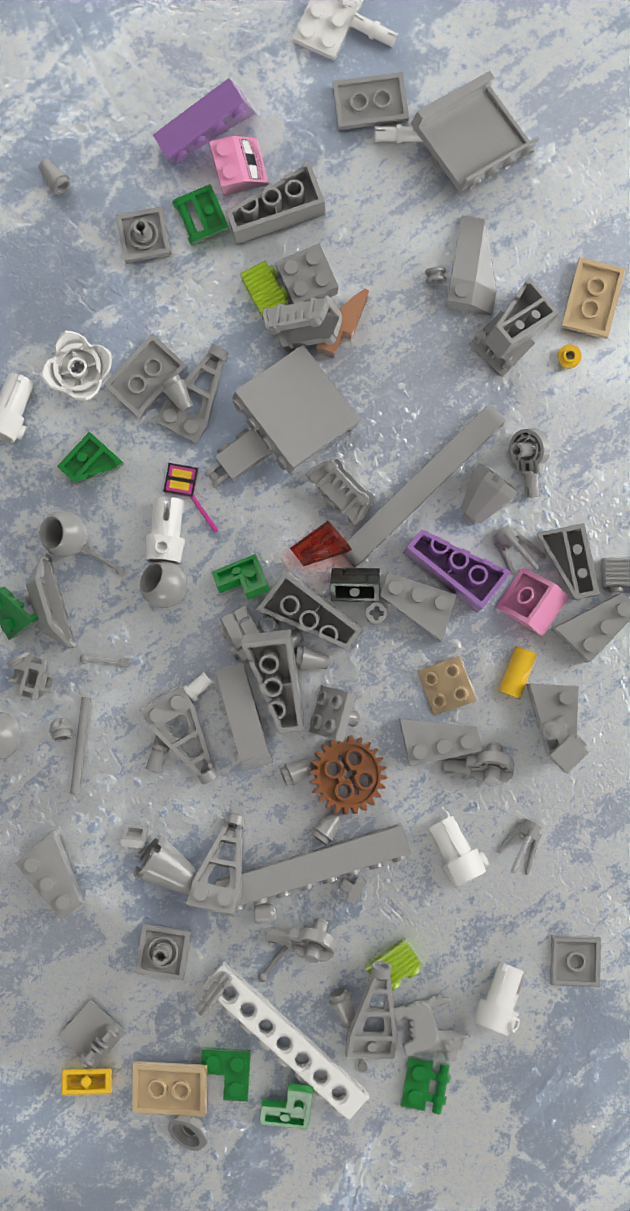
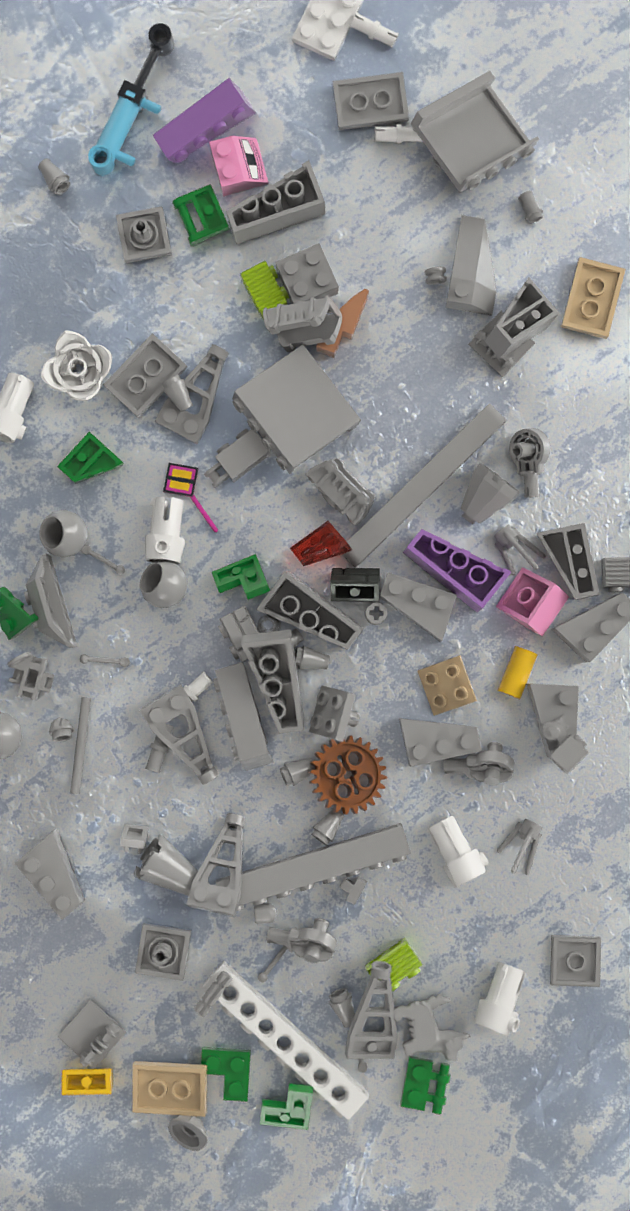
(130, 102): none -> medium azure piece
(530, 207): none -> light grey pin
(566, 363): yellow plate -> none

